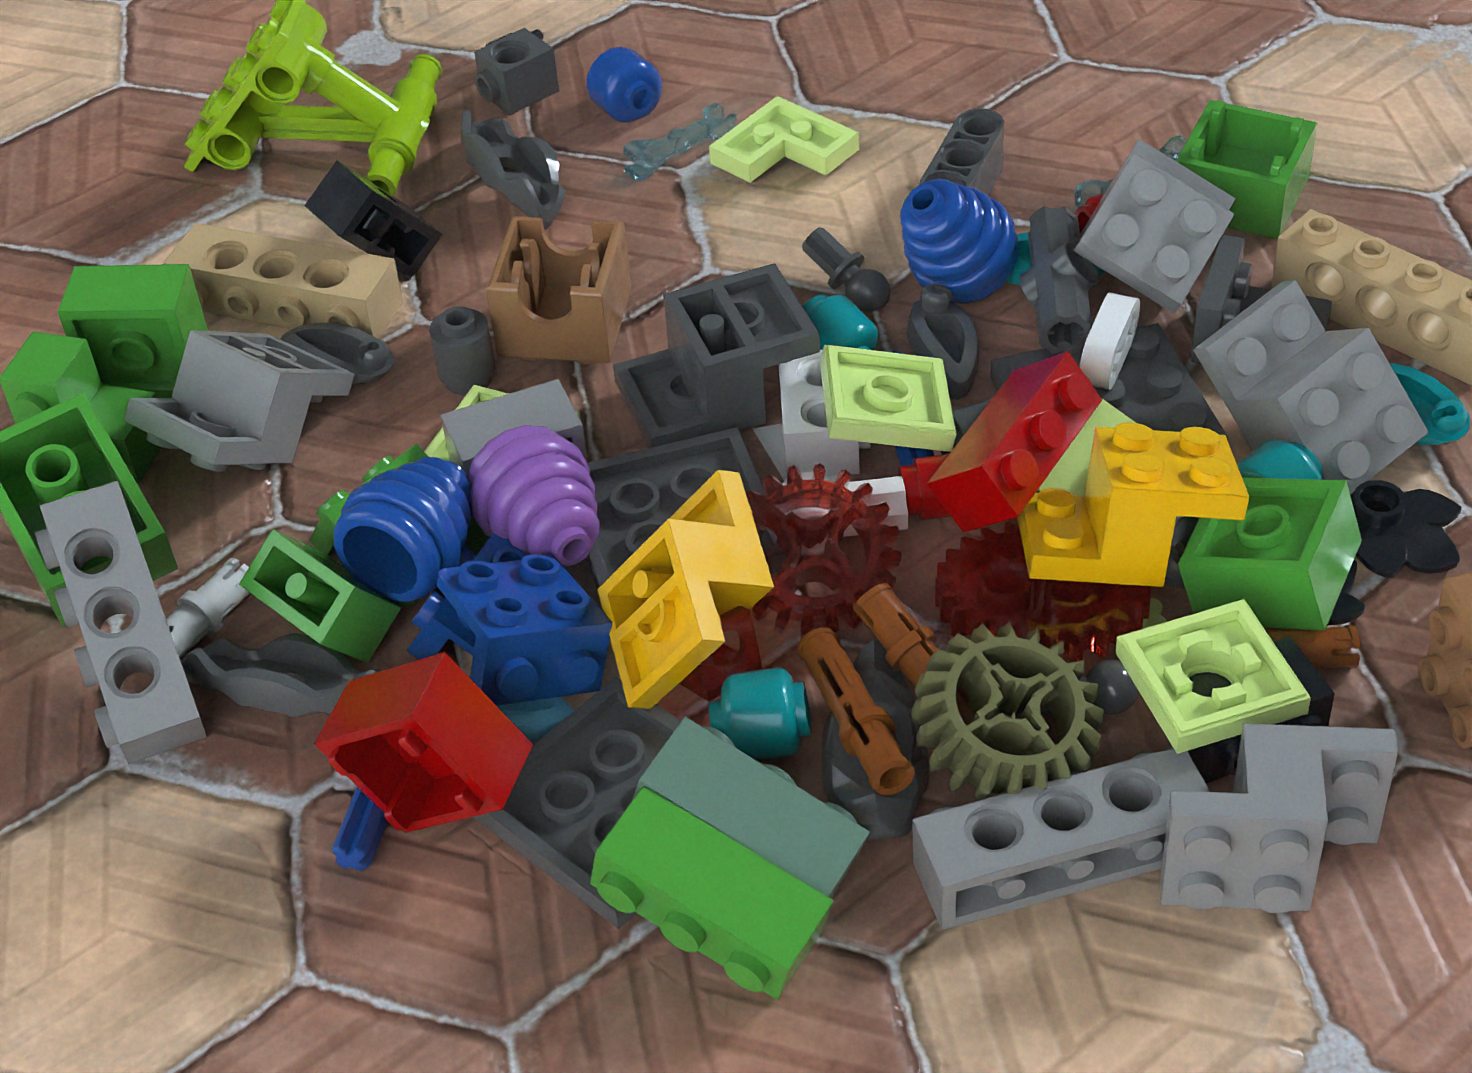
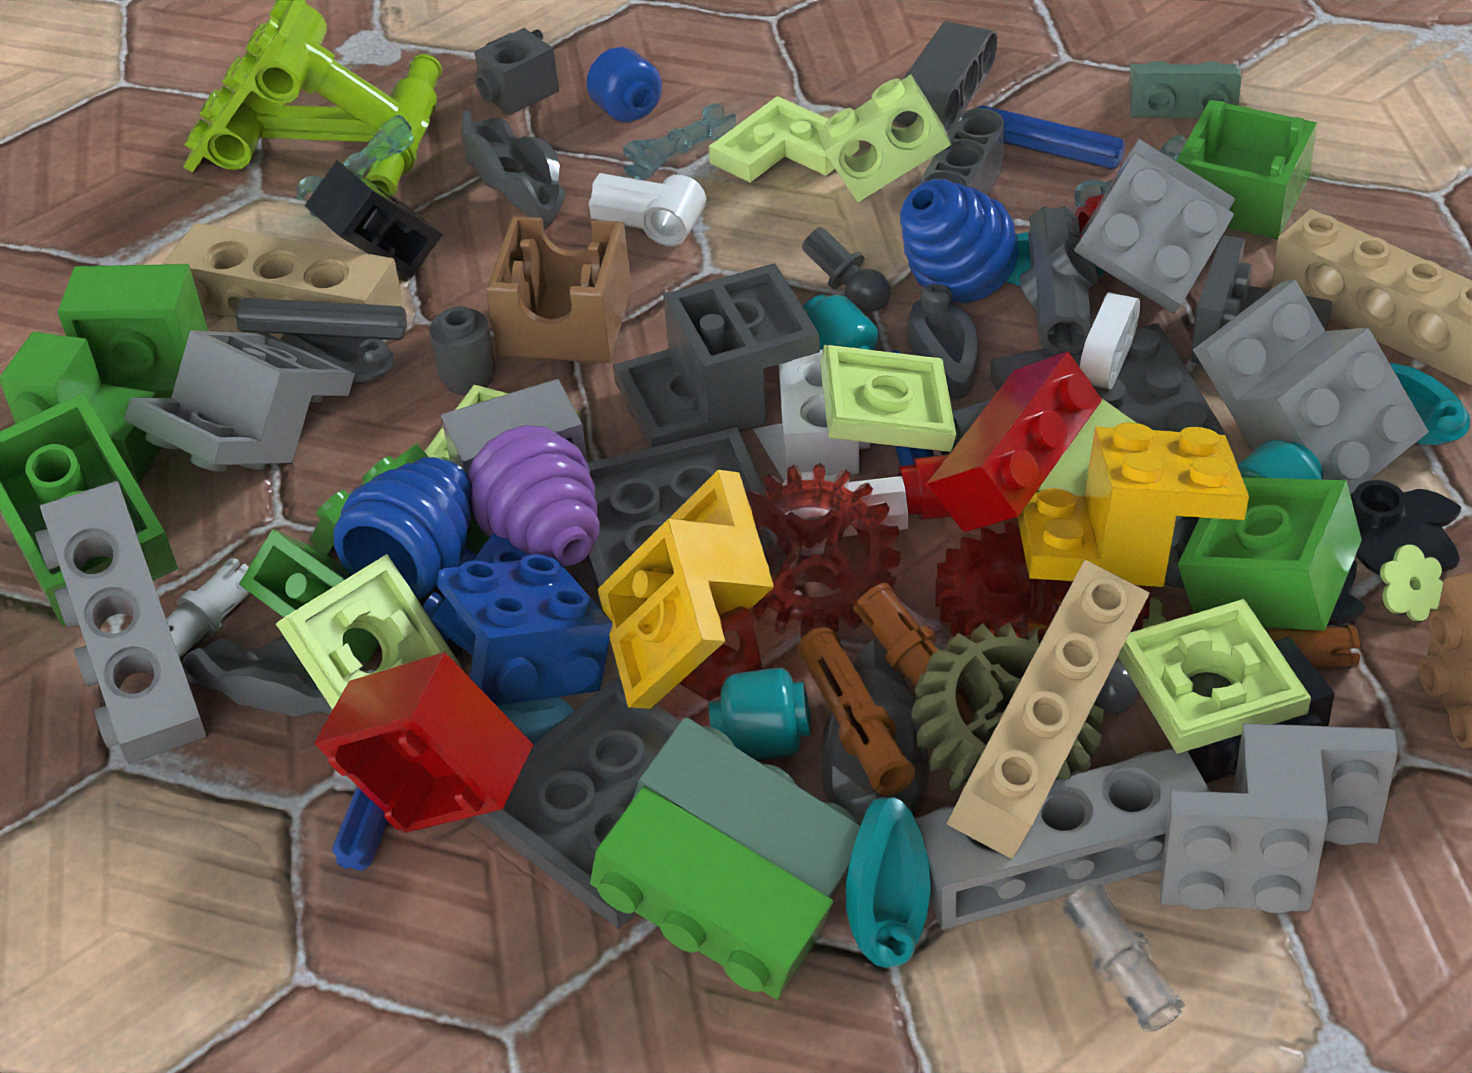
(321, 319): none -> dark grey axle
(368, 600): none -> yellowish green piece
(389, 140): none -> clear light blue piece
(661, 210): none -> white piece
(888, 884): none -> teal arm
(892, 148): none -> yellowish green brick
(952, 70): none -> dark grey beam
(1047, 710): none -> tan brick
(1061, 139): none -> blue axle
(1123, 957): none -> clear pin
(1181, 89): none -> sand green bracket
(1411, 583): none -> yellowish green plant

